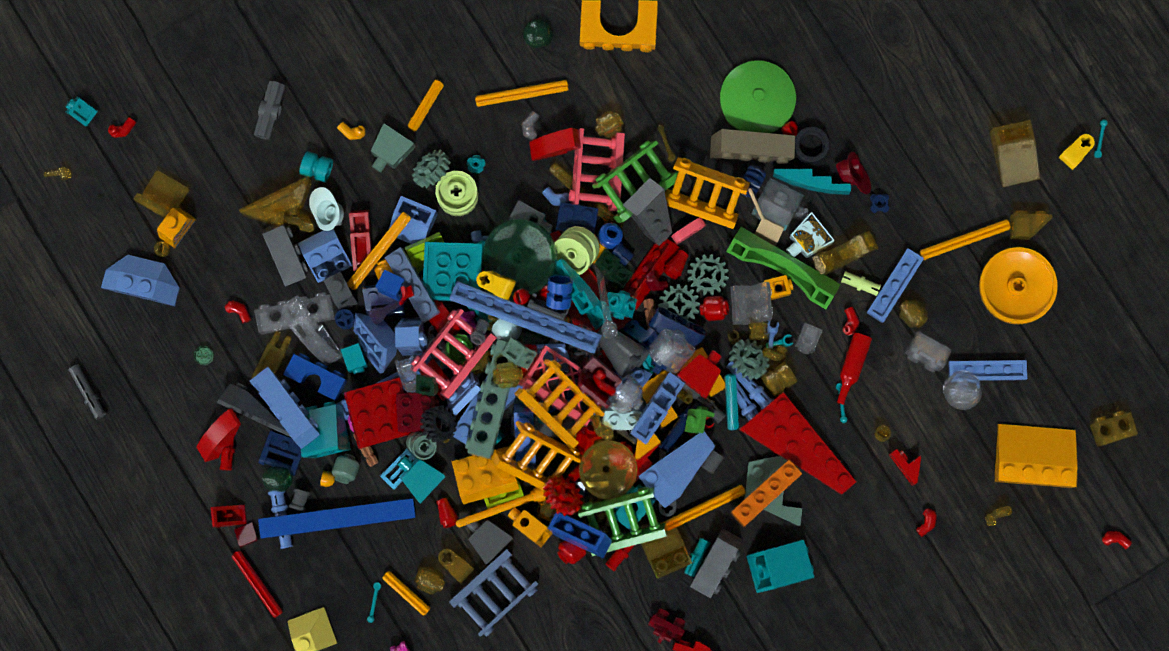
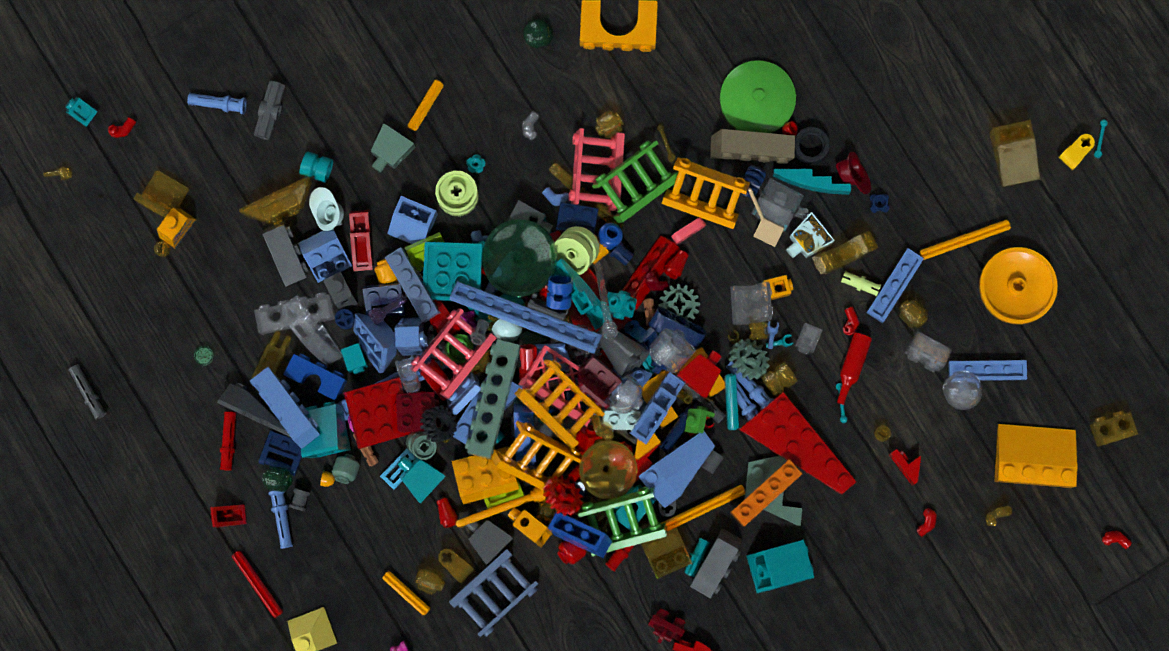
(142, 279): medium blue wedge -> none
(218, 436): red slope -> none
(226, 104): none -> medium blue pin
(239, 308): red arm -> none
(246, 535): slope -> none
(301, 220): clear yellow hinge -> none
(336, 518): blue tile -> none
(351, 133): light orange arm -> none
(377, 586): teal hinge -> none
(379, 250): light orange axle -> none
(390, 285): blue panel -> none
(407, 292): red hand -> none
(426, 385): clear green slope -> none
(431, 168): sand green gear -> none
(499, 284): yellow piece -> none
(507, 375): clear yellow head -> none
(519, 353): sand green bracket -> none
(521, 93): light orange axle -> none
(524, 296): red hinge -> none
(555, 144): red slope -> none
(598, 378): red arm -> none
(611, 268): clear green slope -> none
(650, 211): dark grey wedge -> none
(713, 281): sand green gear -> none
(714, 308): red head -> none
(754, 249): bright green arch -> none
(775, 355): clear yellow arm -> none
(1027, 225): clear yellow slope -> none

